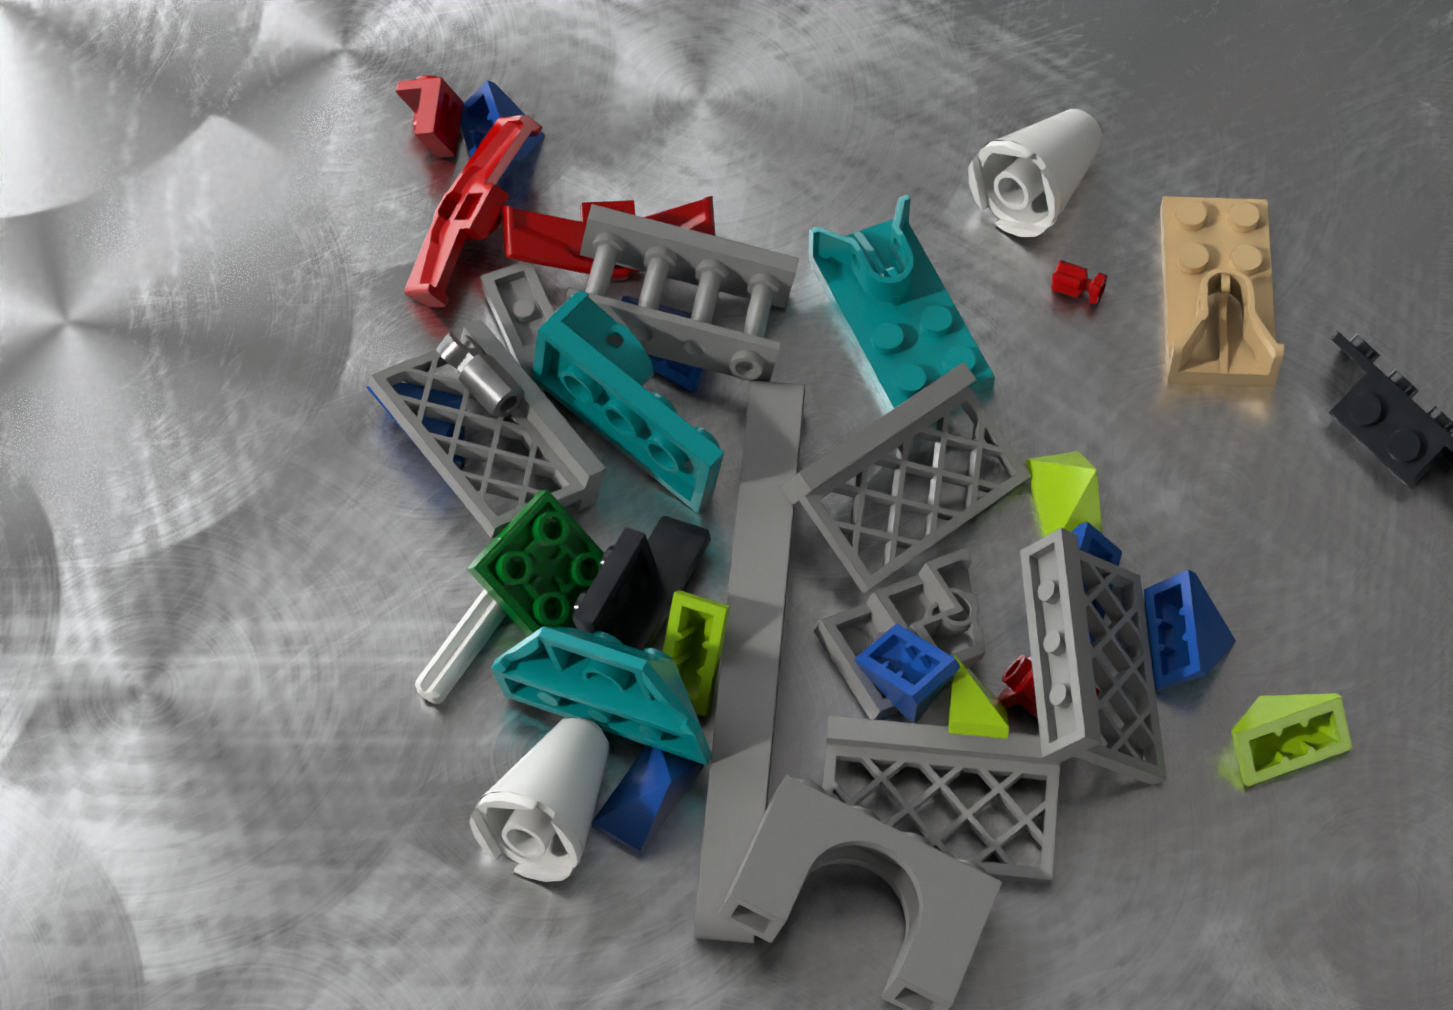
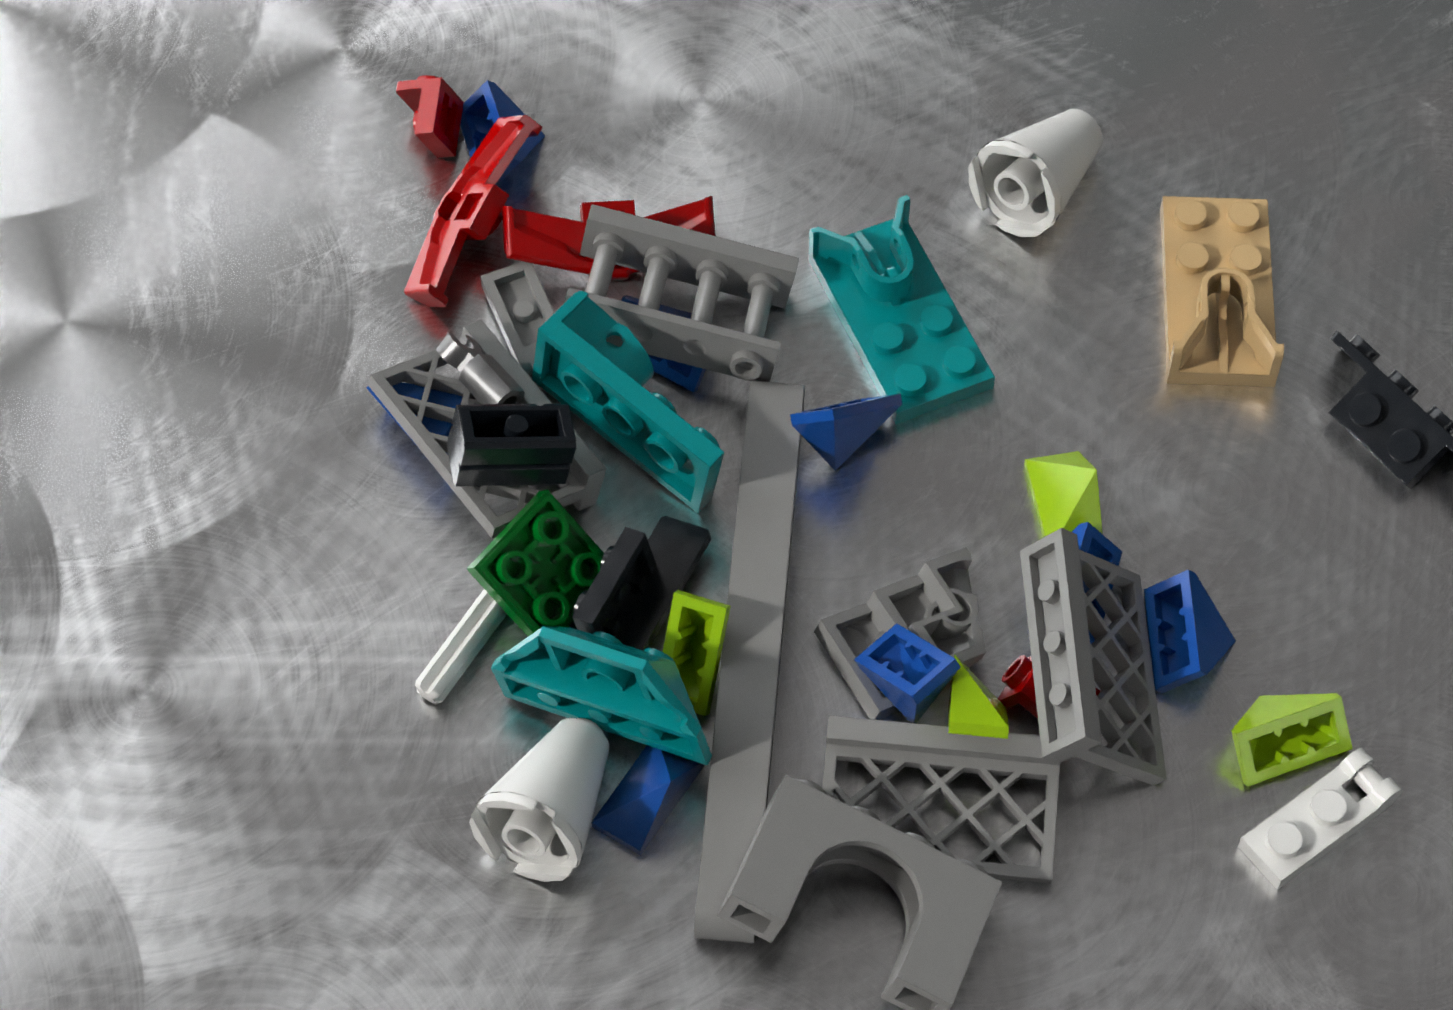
(511, 444): none -> black brick
(843, 427): none -> blue slope
(871, 447): light grey fence -> none
(1074, 279): red piece -> none
(1318, 819): none -> white plate

